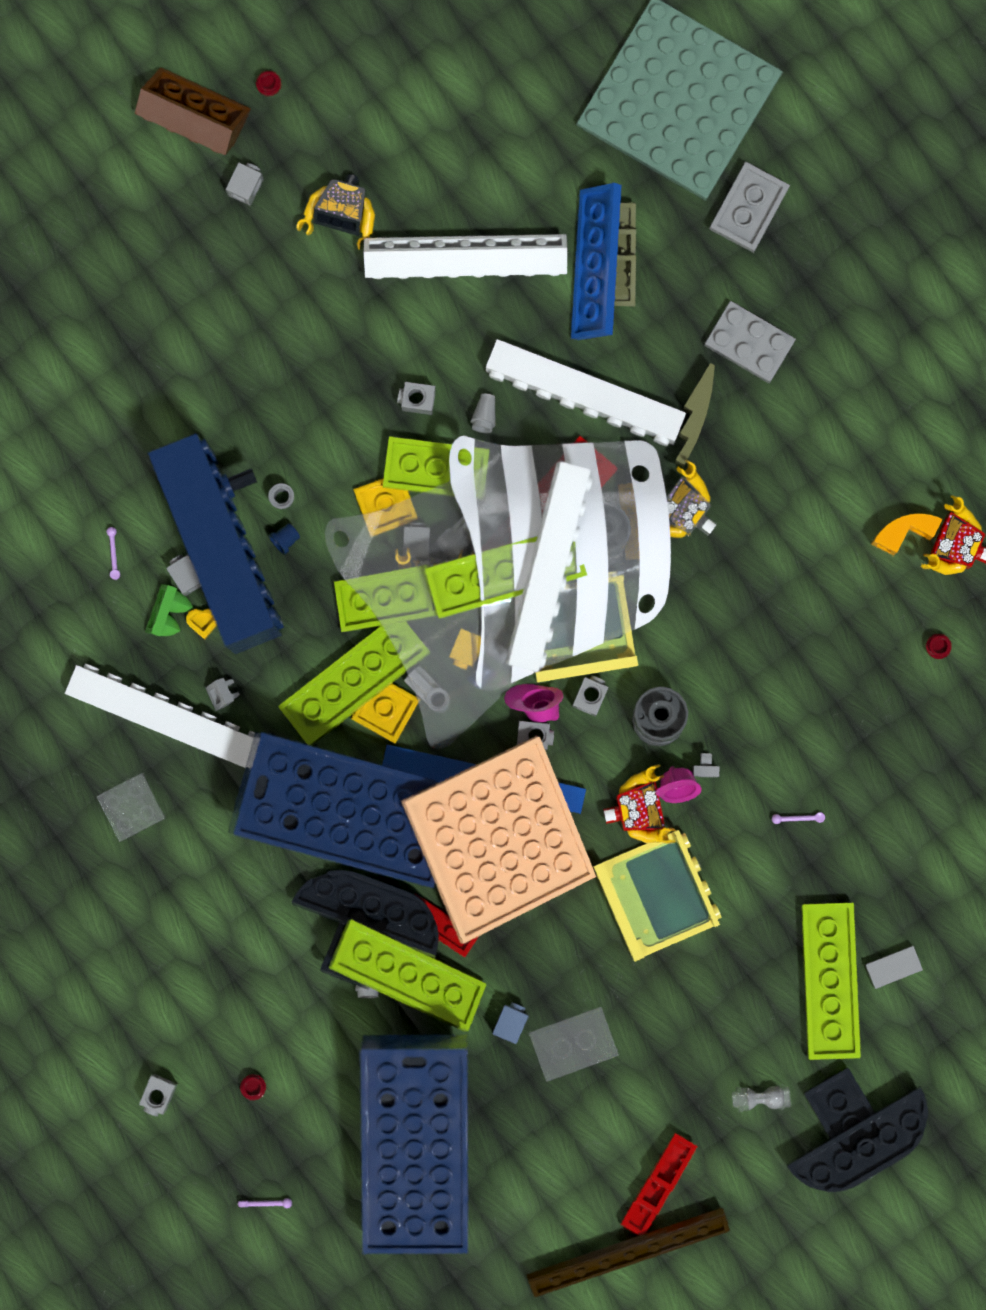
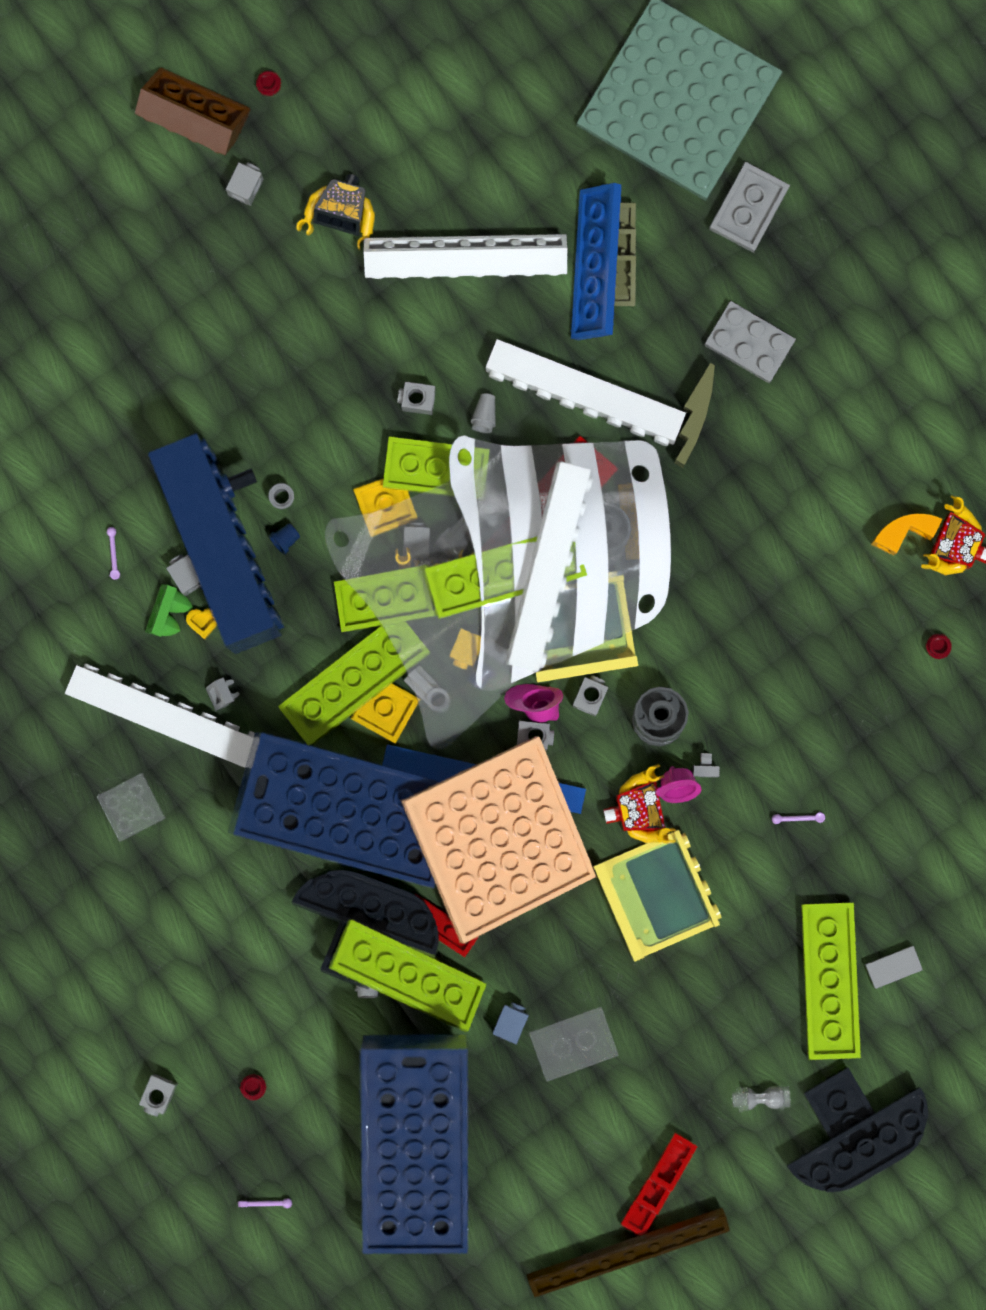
(689, 504): torso -> none

